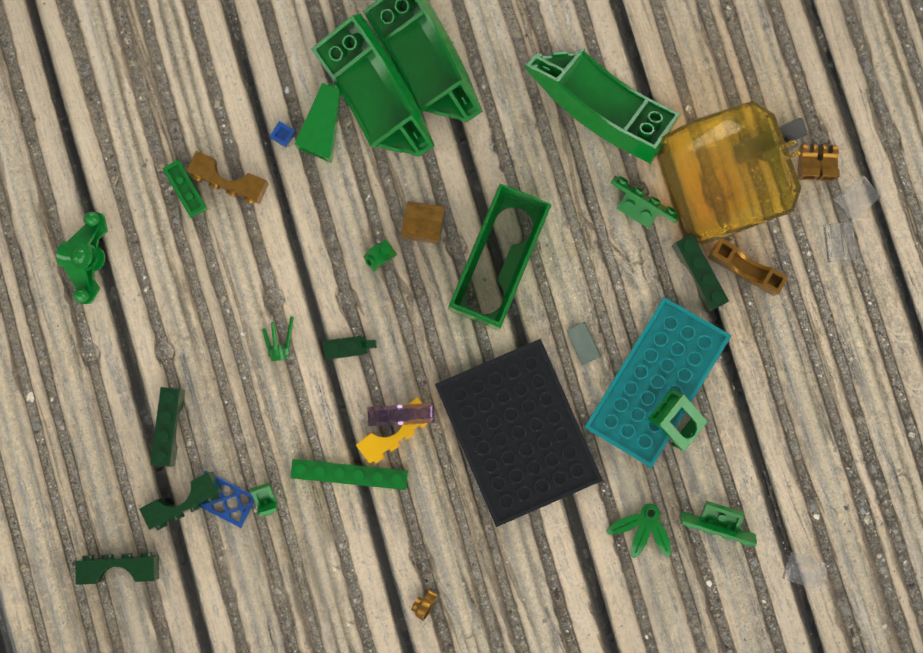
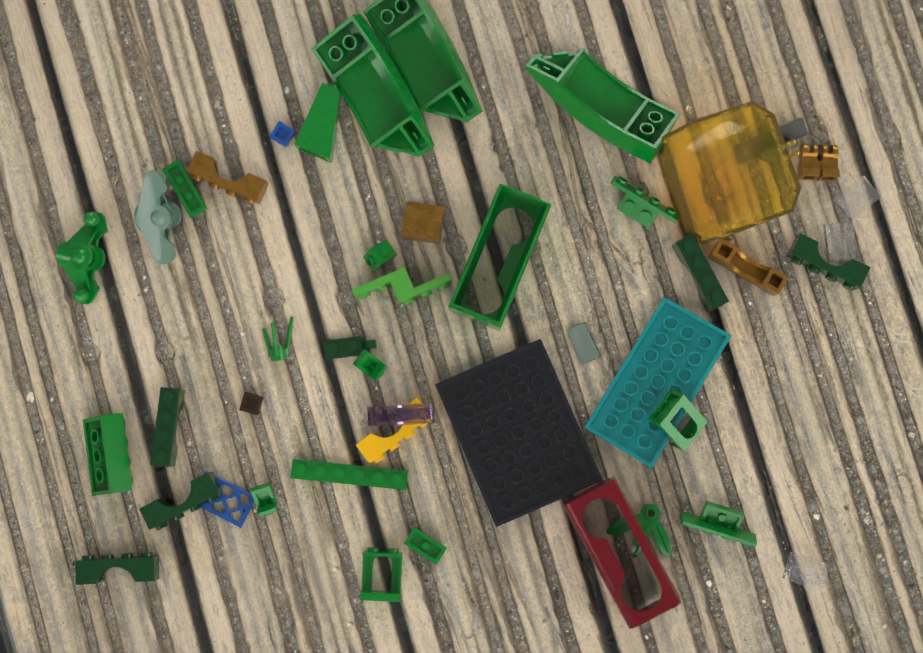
(107, 454): none -> green slope
(157, 216): none -> sand green piece
(251, 403): none -> dark brown tile
(370, 365): none -> green bracket
(375, 595): none -> green panel
(402, 286): none -> bright green bracket
(423, 606): pearl gold piece -> none
(425, 545): none -> green plate
(607, 562): none -> dark red piece
(805, 252): none -> dark green arch

